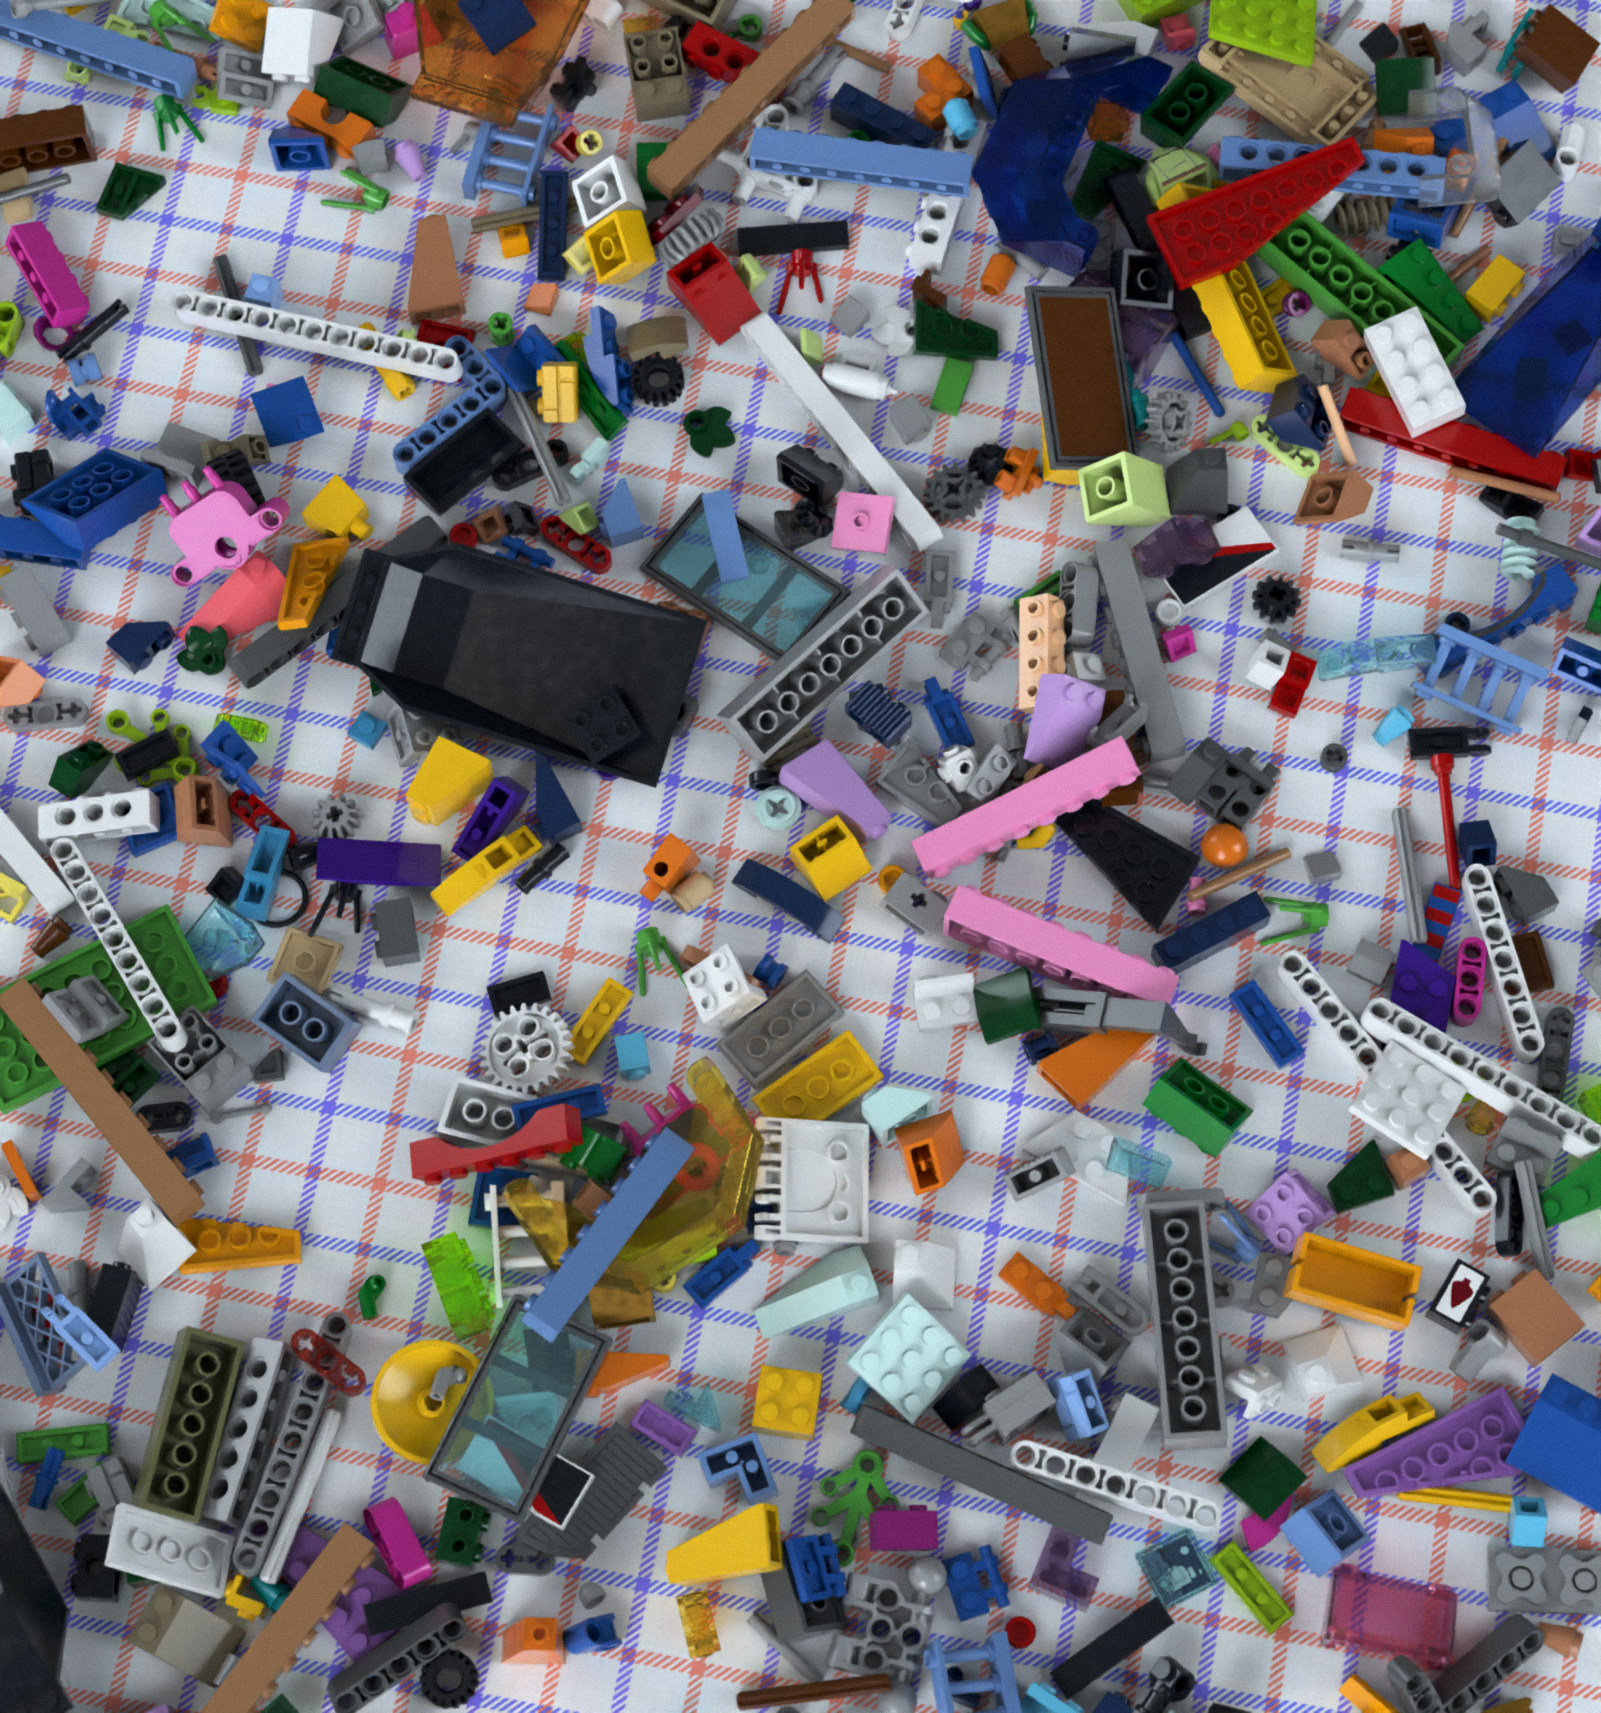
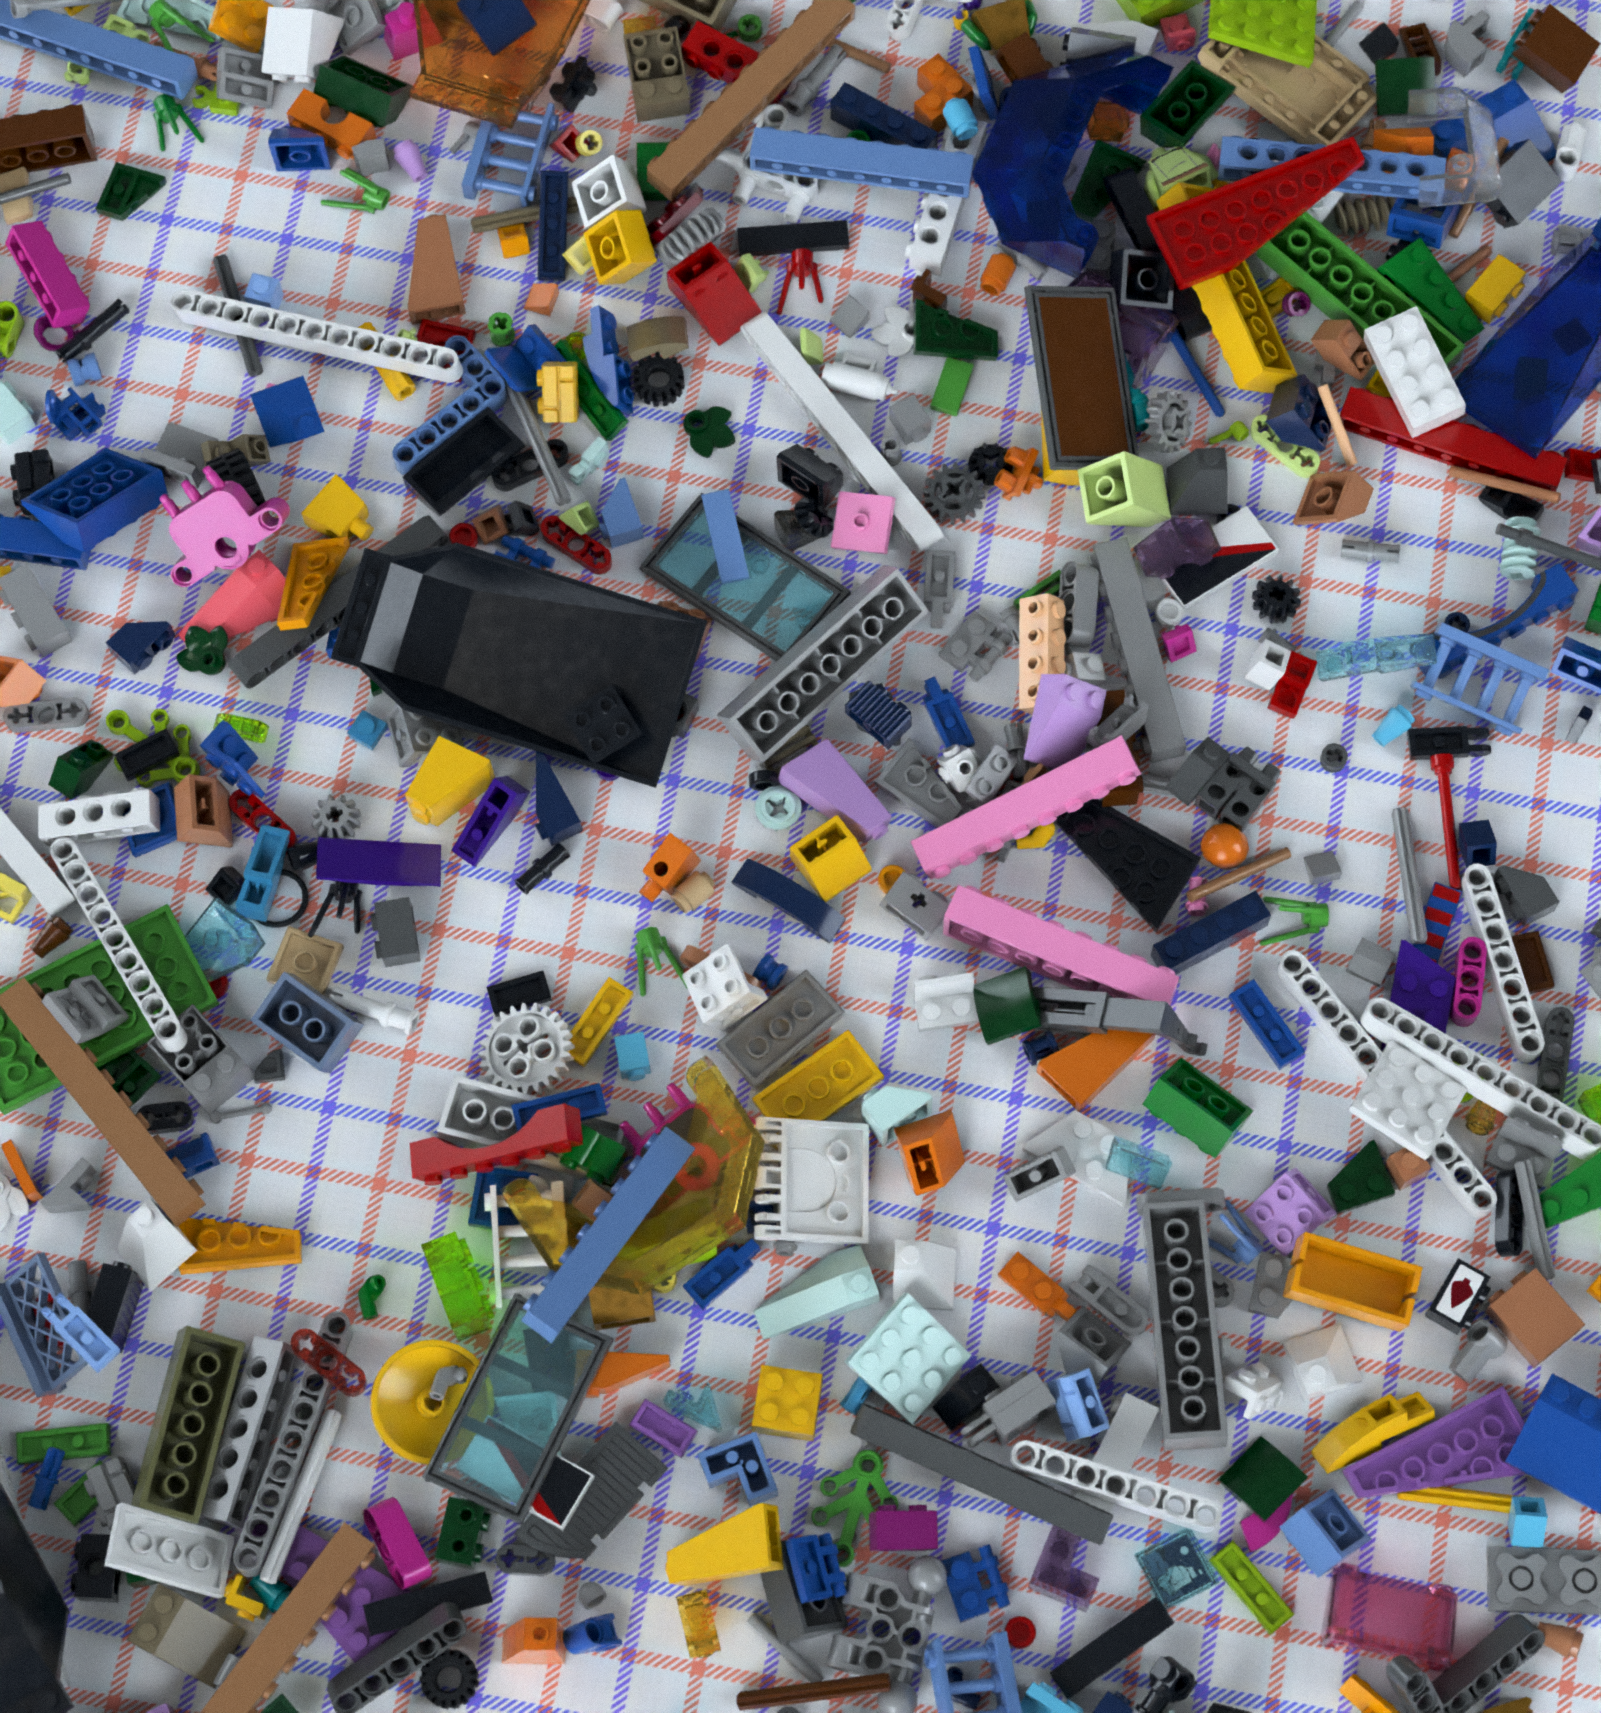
(485, 869): yellow slope -> none
(891, 450): none -> light grey pin

